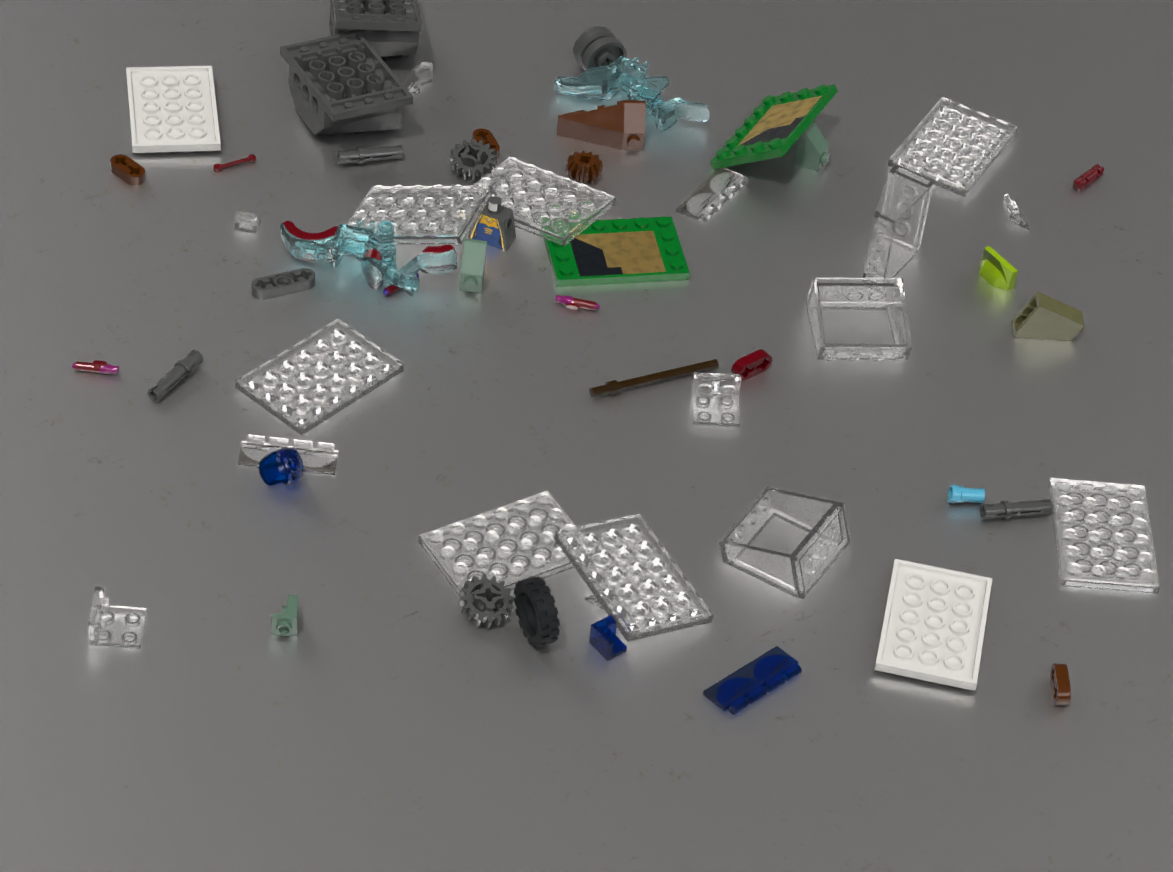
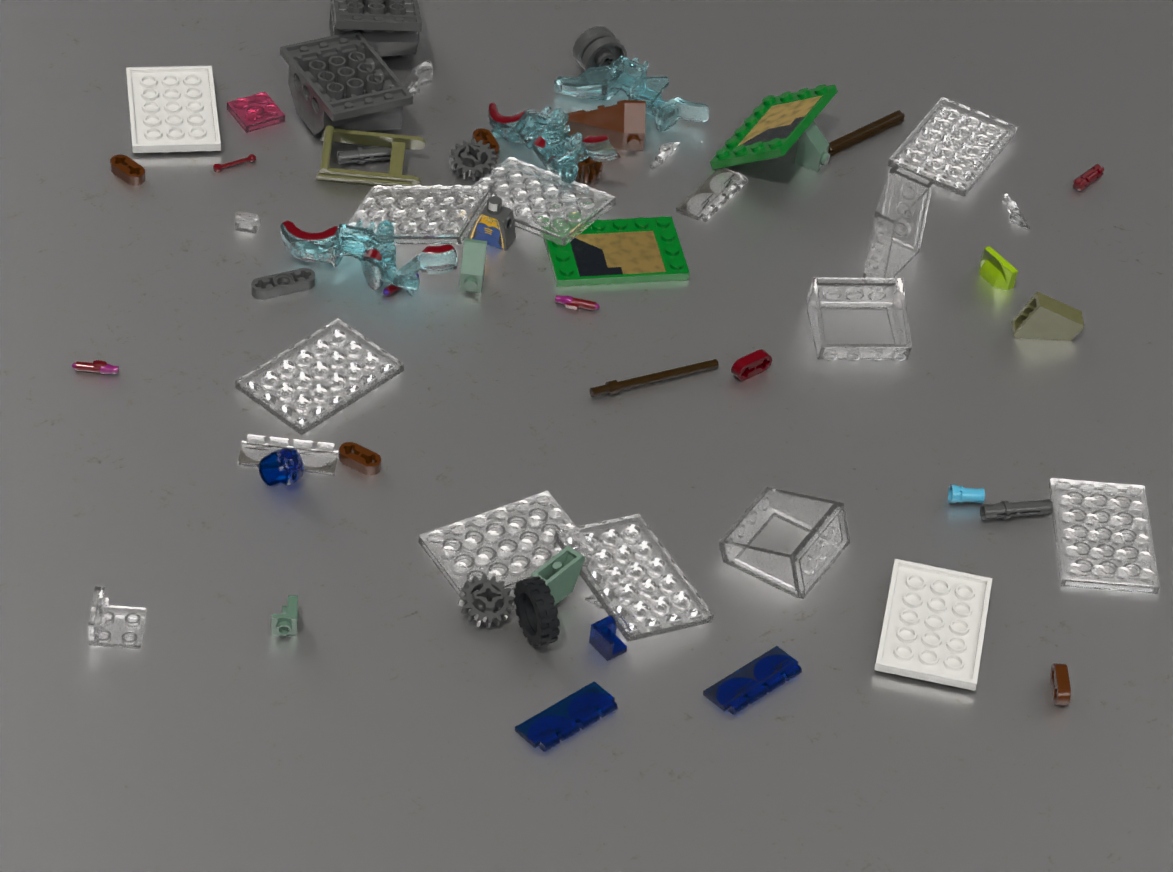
(181, 370): dark grey pin -> none
(255, 112): none -> clear pink plate
(359, 458): none -> reddish brown beam
(396, 142): none -> olive piece
(550, 140): none -> clear light blue piece
(561, 572): none -> sand green slope
(567, 717): none -> clear blue windscreen
(665, 151): none -> clear hand
(715, 399): clear bracket -> none
(865, 132): none -> dark brown axle

